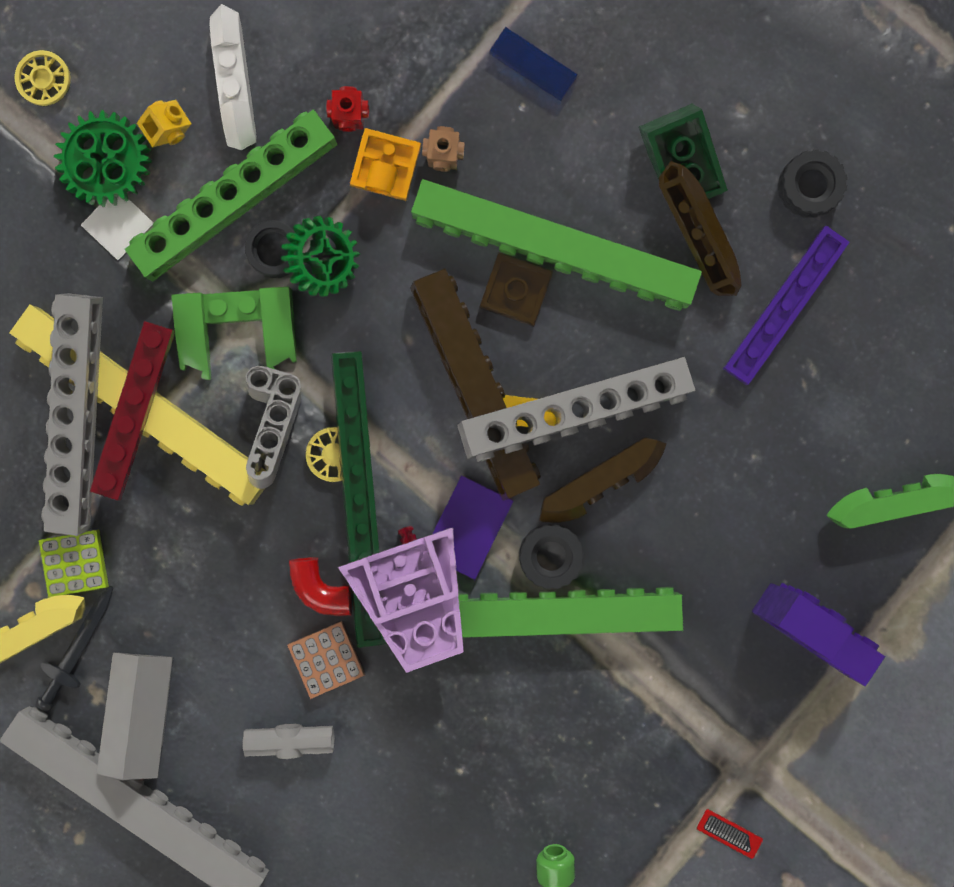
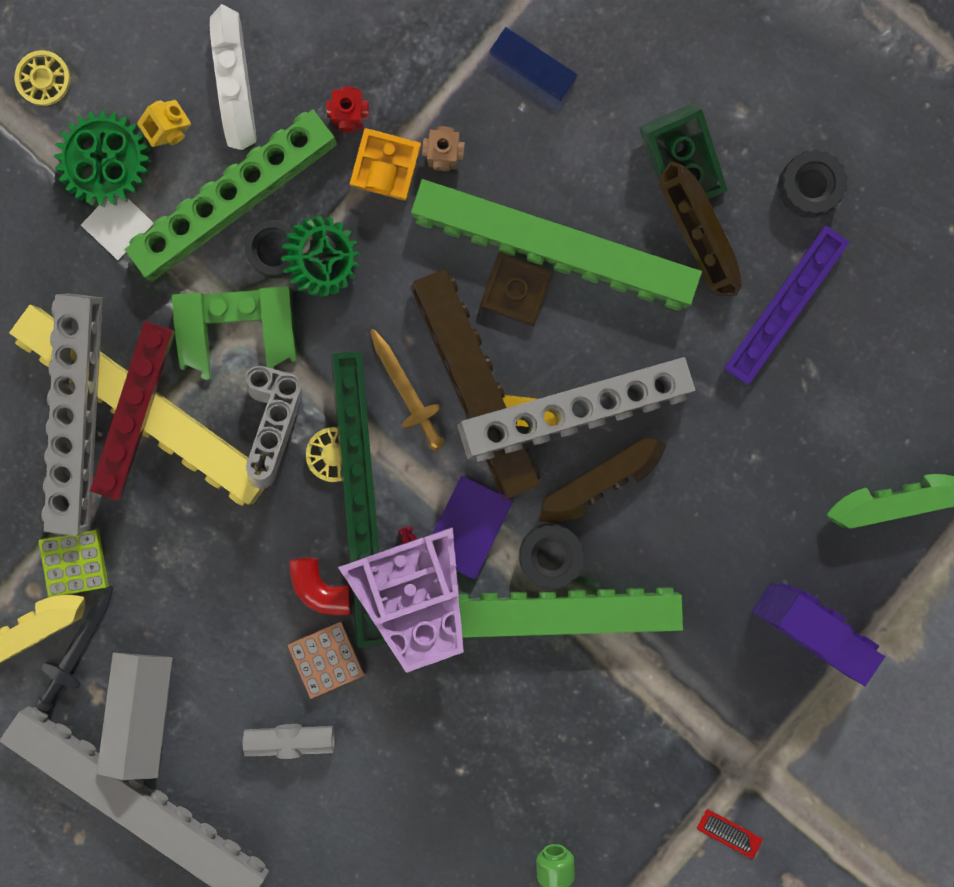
(420, 414): none -> pearl gold sword

